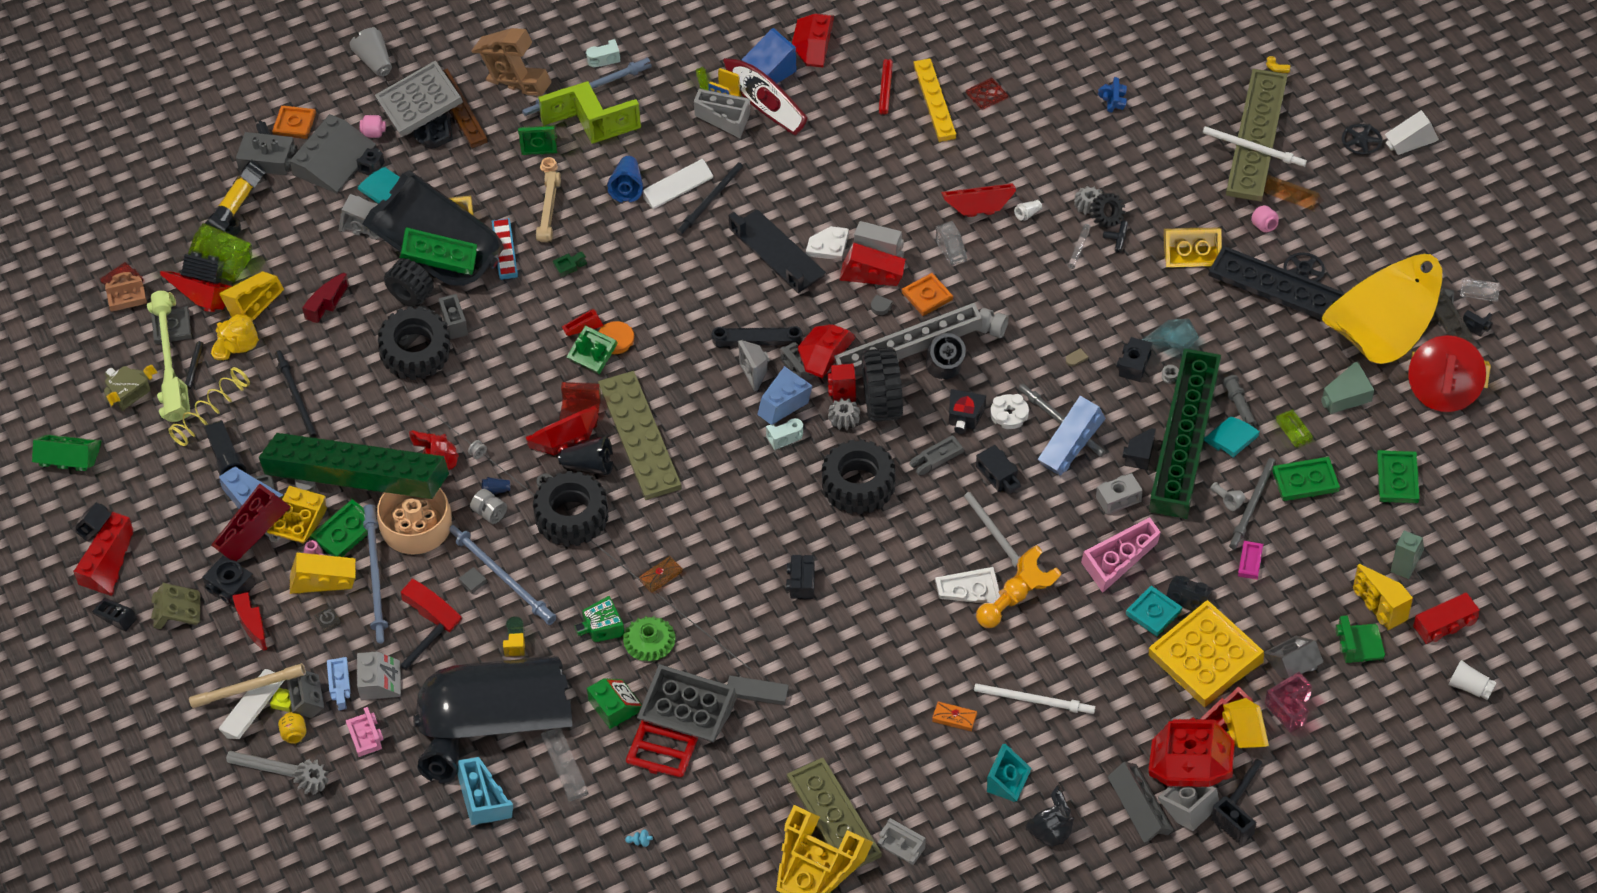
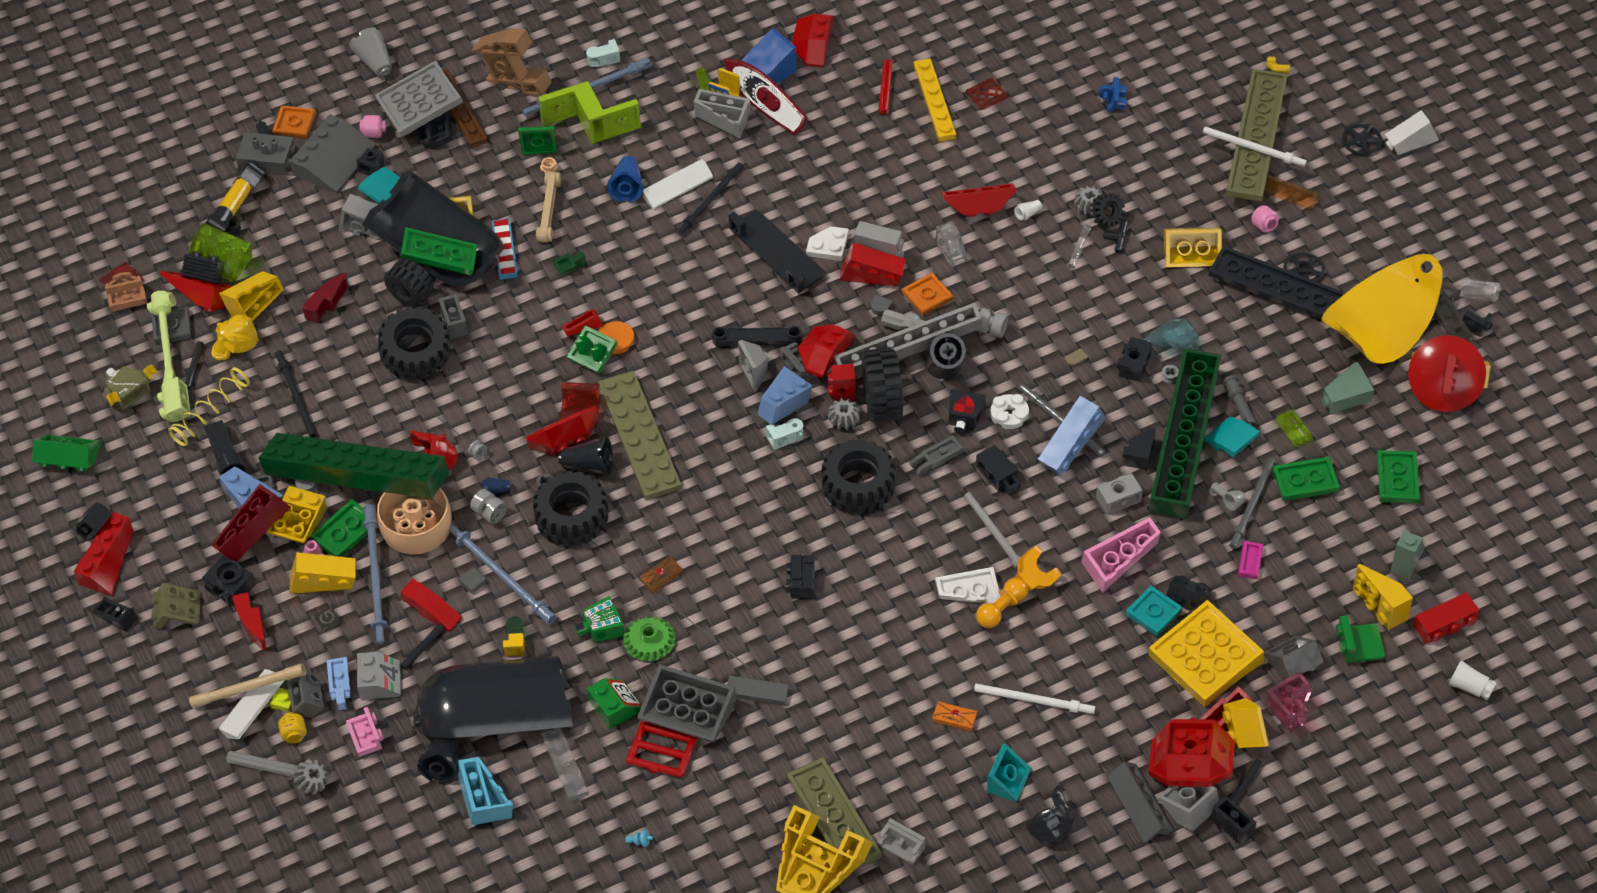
(900, 321): none -> light grey piece

